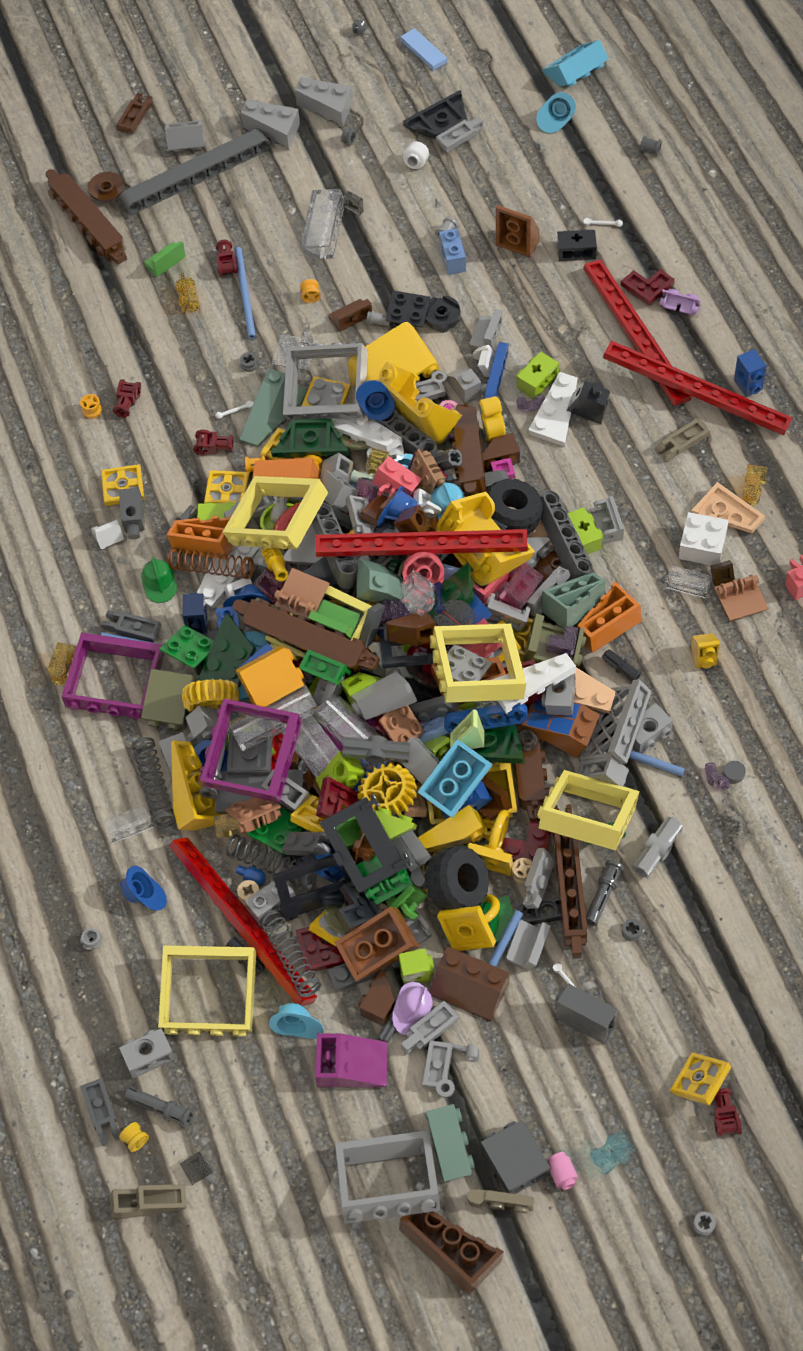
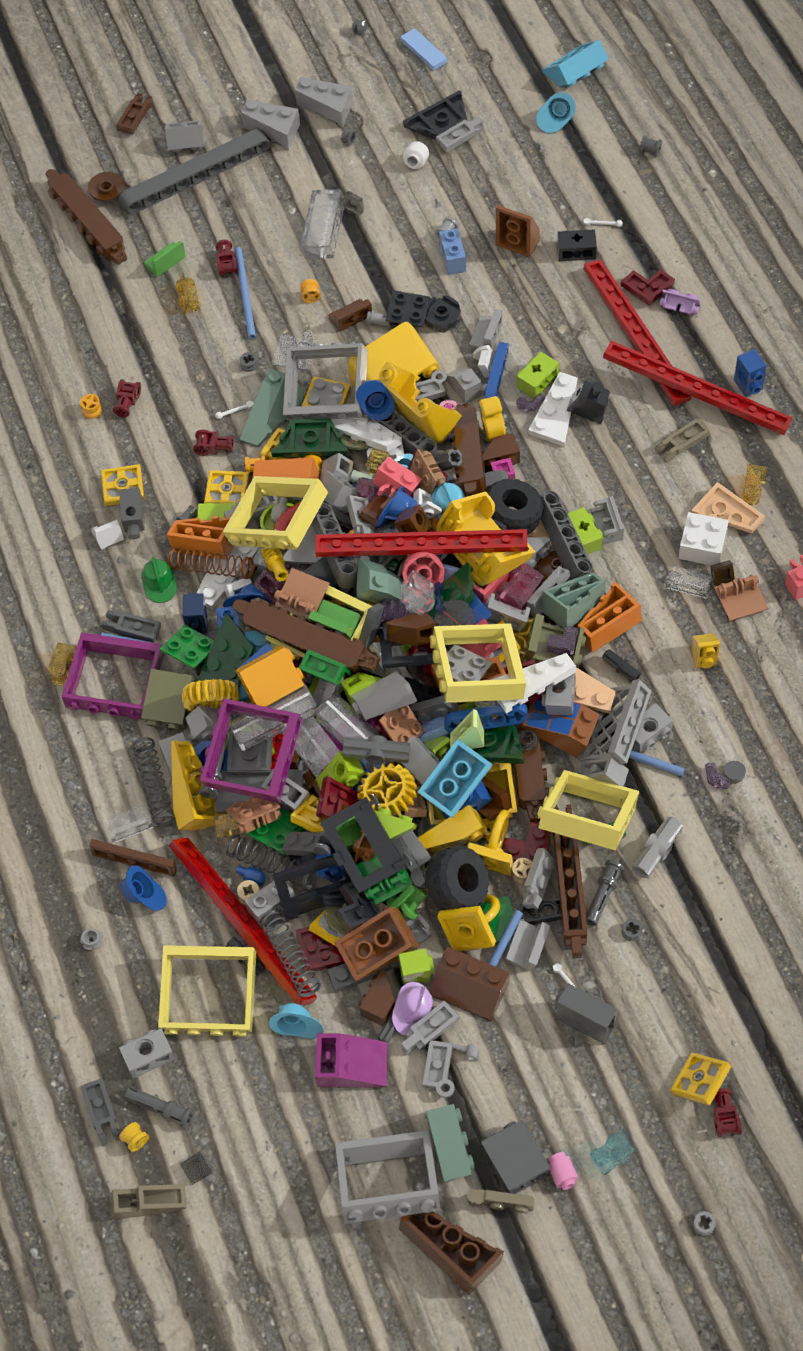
(133, 857): none -> reddish brown tile

